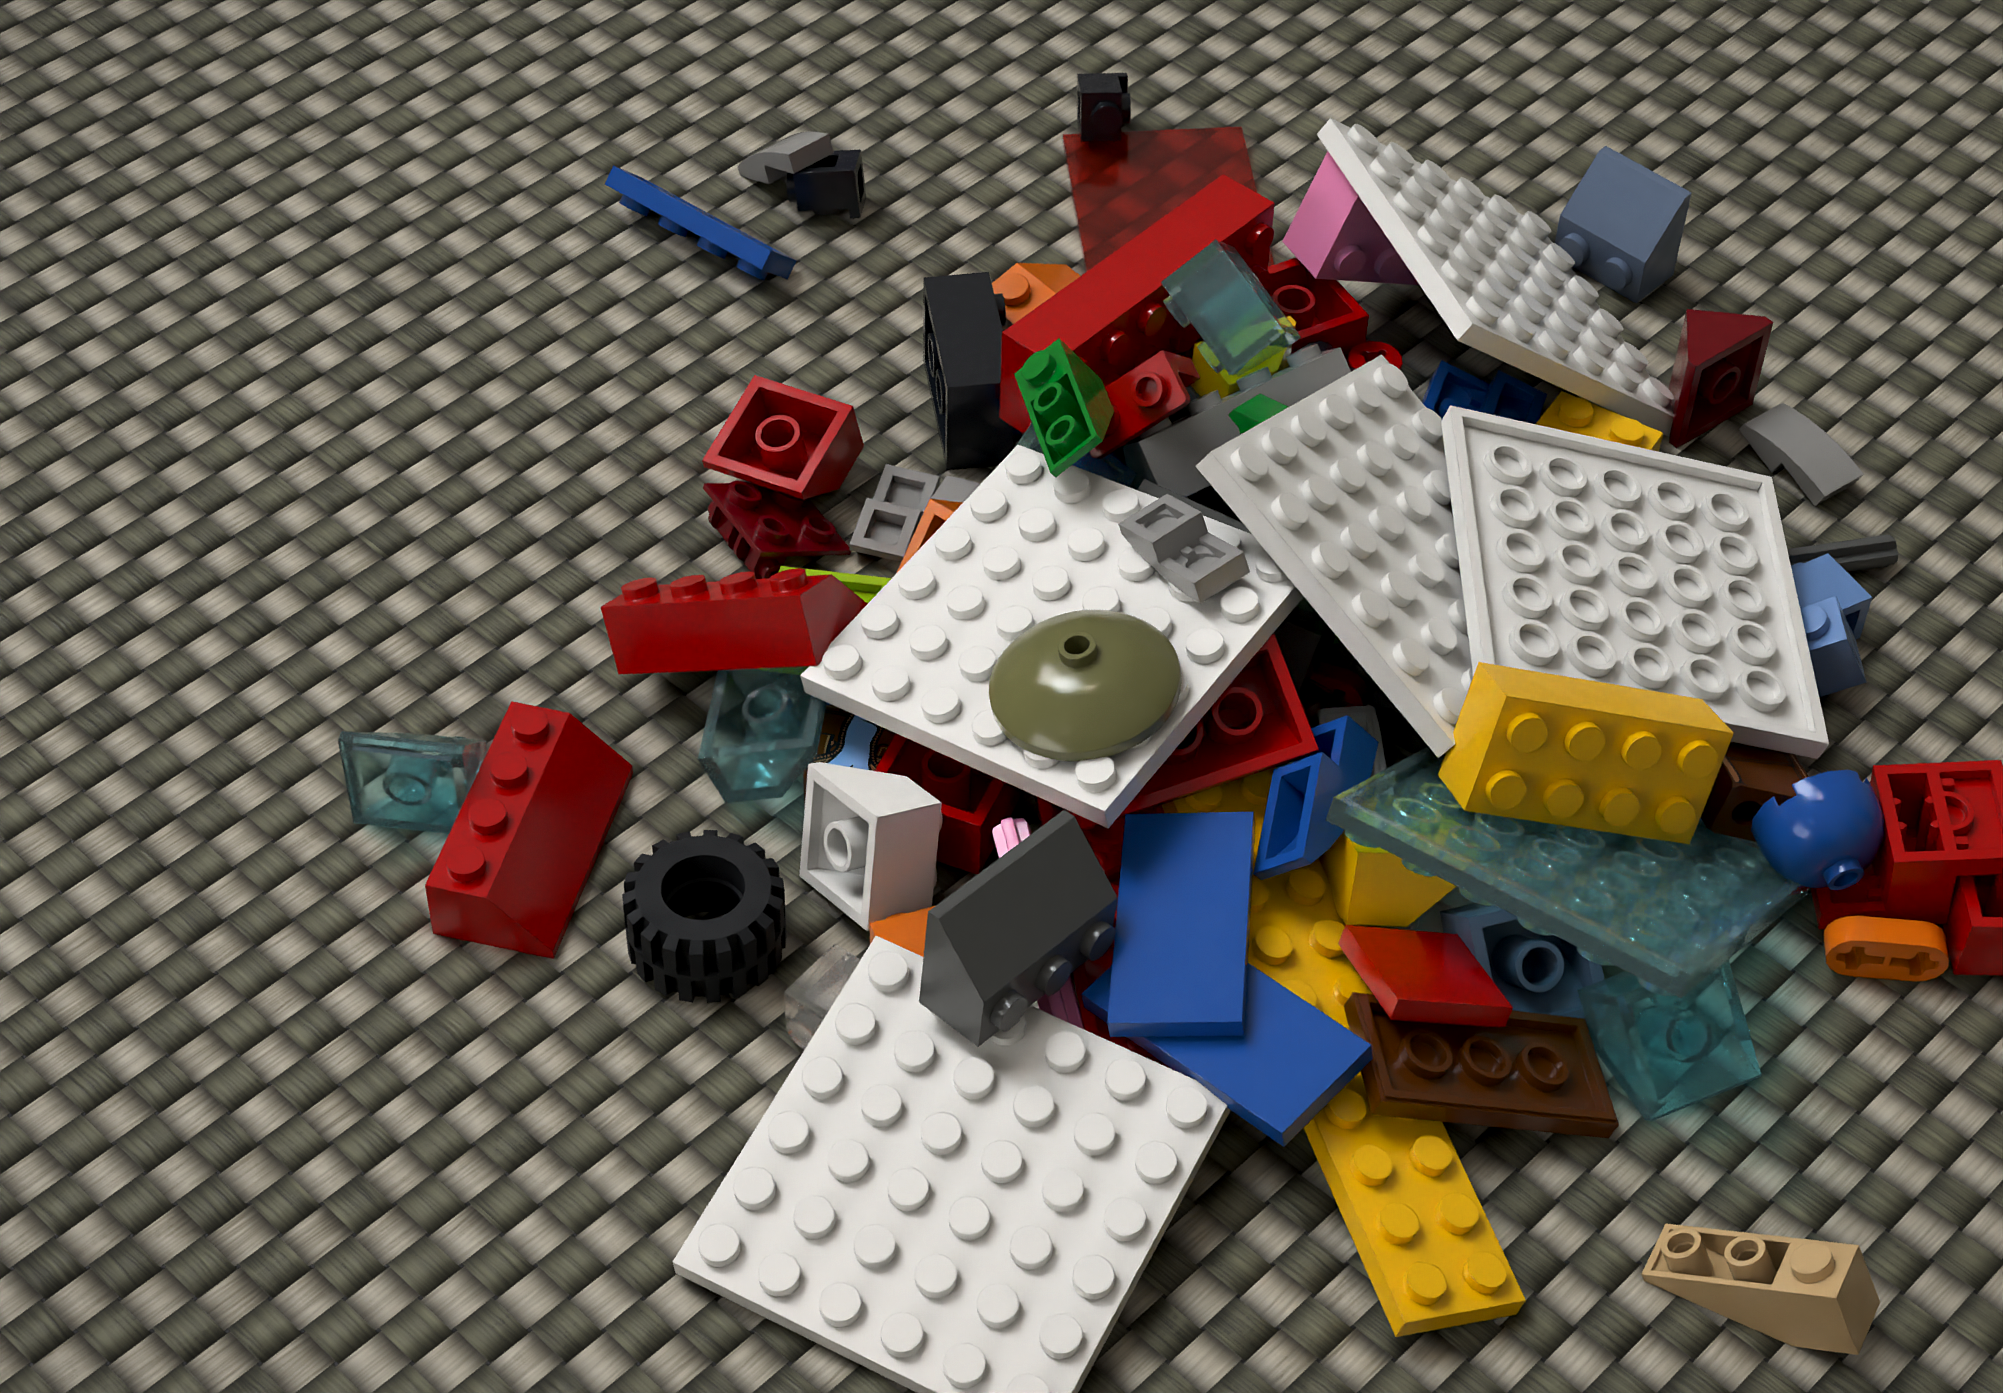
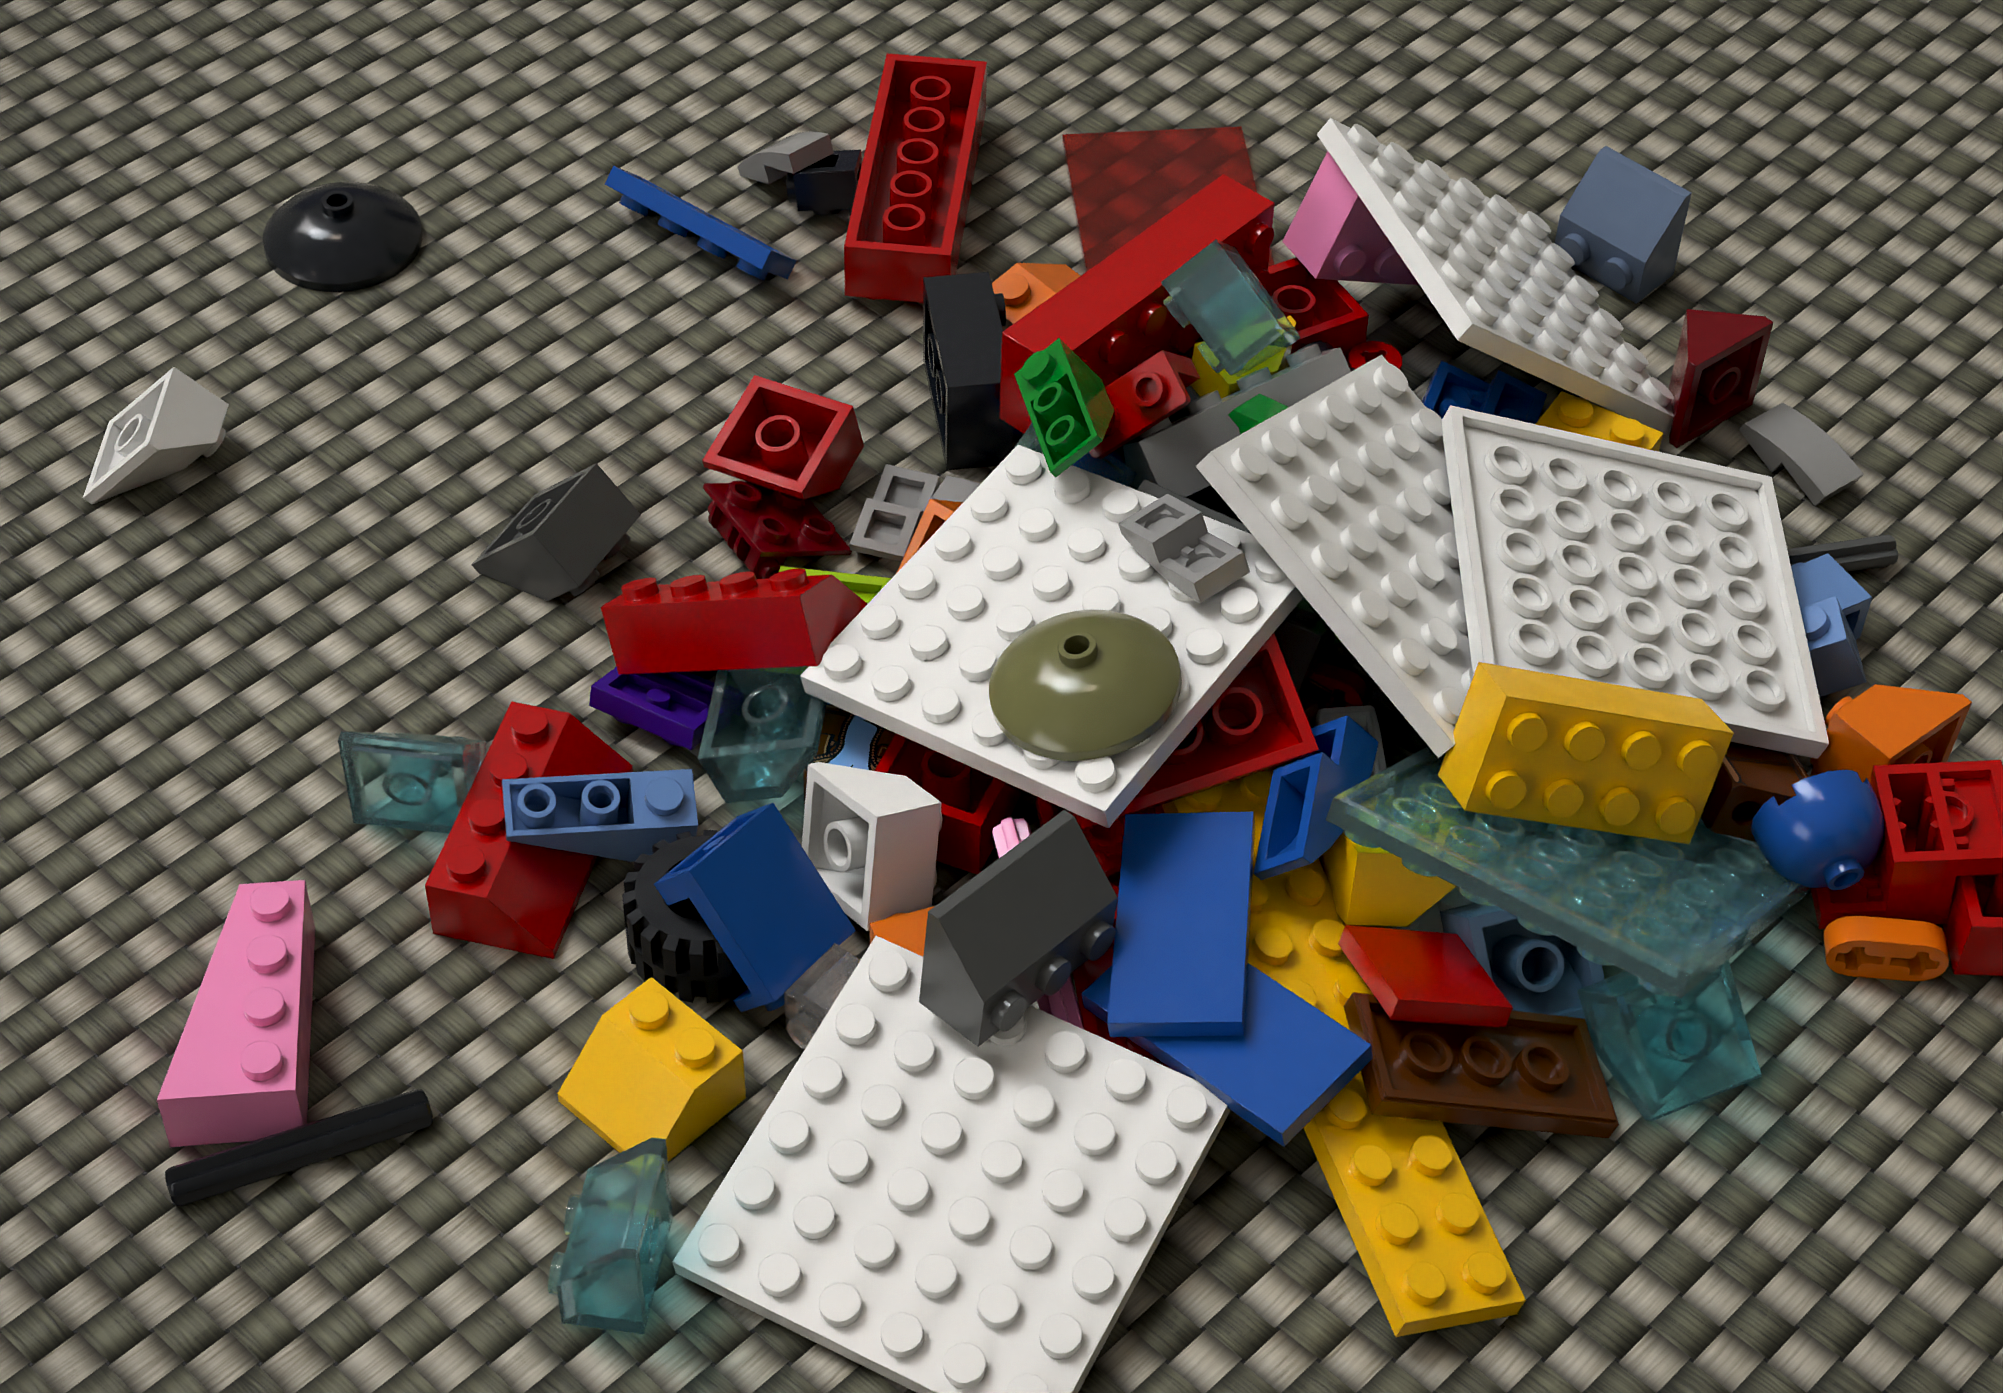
(157, 436): none -> white slope
(249, 1030): none -> bright pink wedge
(298, 1147): none -> black axle
(342, 237): none -> black dish
(561, 536): none -> dark grey slope
(601, 813): none -> medium blue slope
(615, 1241): none -> clear light blue slope
(654, 1073): none -> yellow slope
(660, 703): none -> dark purple plate
(760, 903): none -> blue panel
(915, 176): none -> red brick
(1102, 106): black brick -> none
(1778, 1285): tan slope -> none
(1891, 728): none -> orange slope

